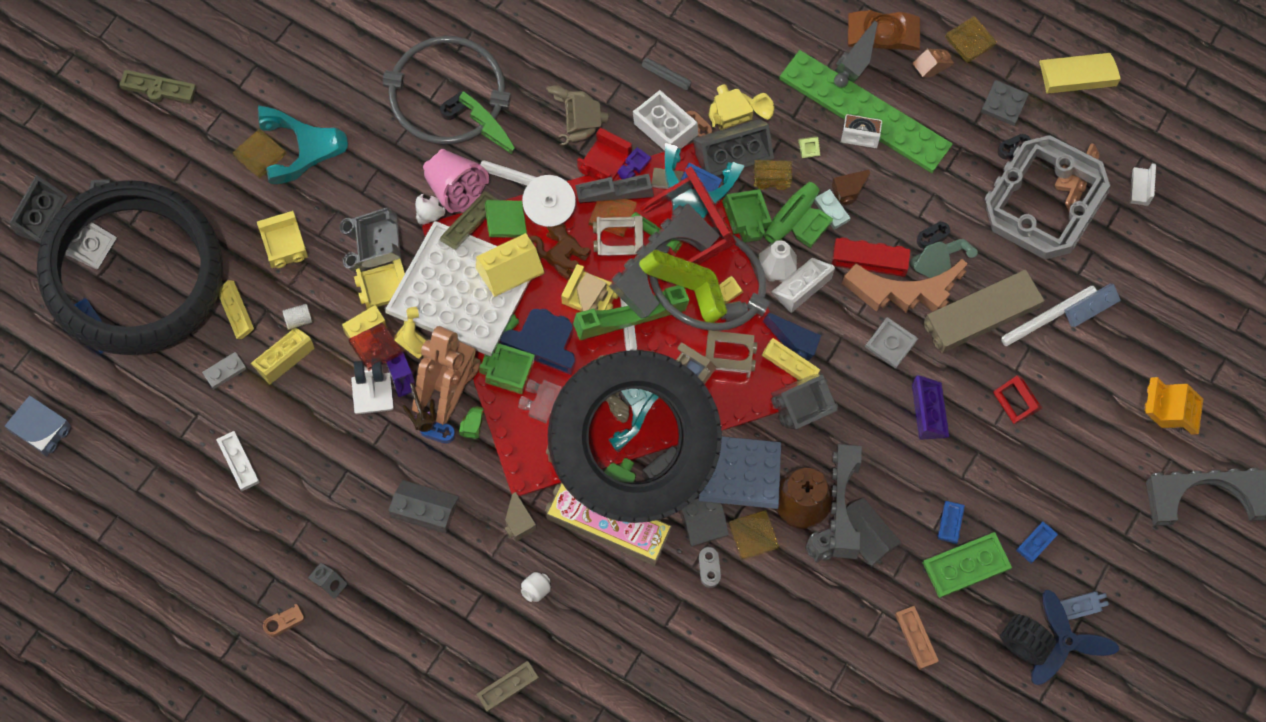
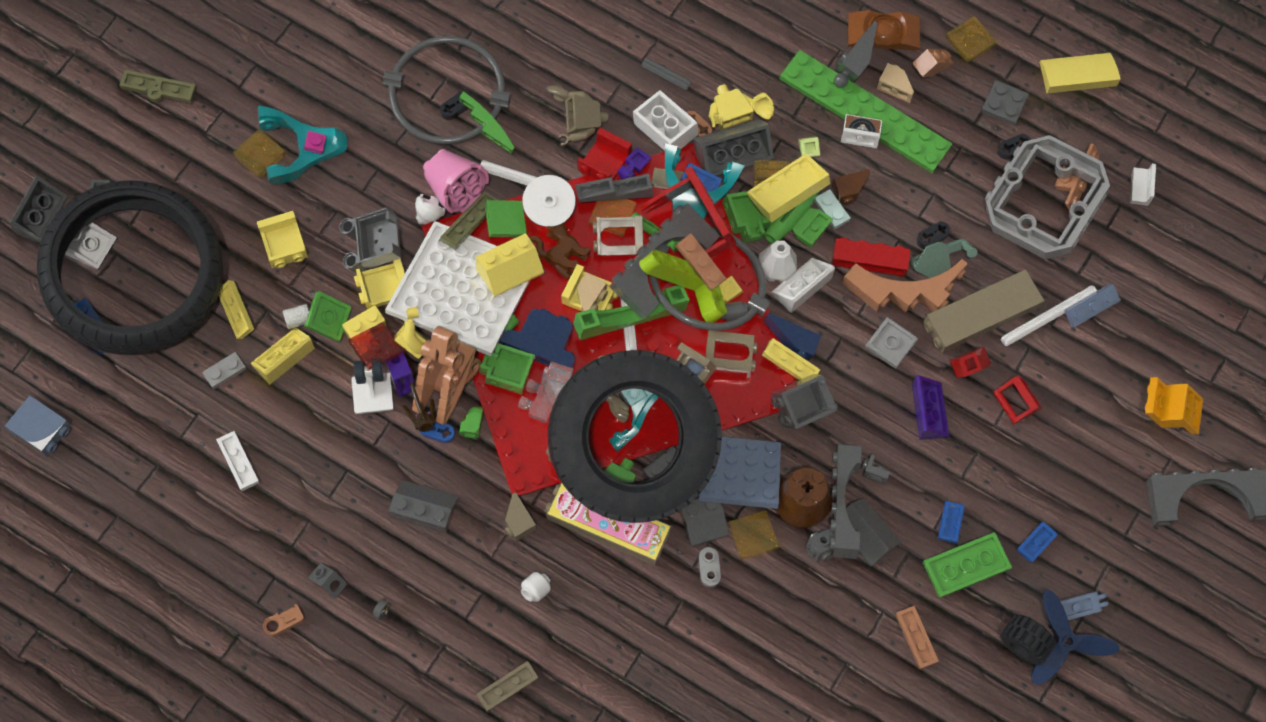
(314, 142): none -> dark pink plate
(327, 316): none -> bright green plate
(381, 609): none -> dark grey tile
(554, 379): none -> clear slope
(700, 262): none -> nougat plate
(789, 187): none -> light yellow slope
(874, 473): none -> dark grey bracket
(895, 83): none -> tan slope
(970, 362): none -> red slope

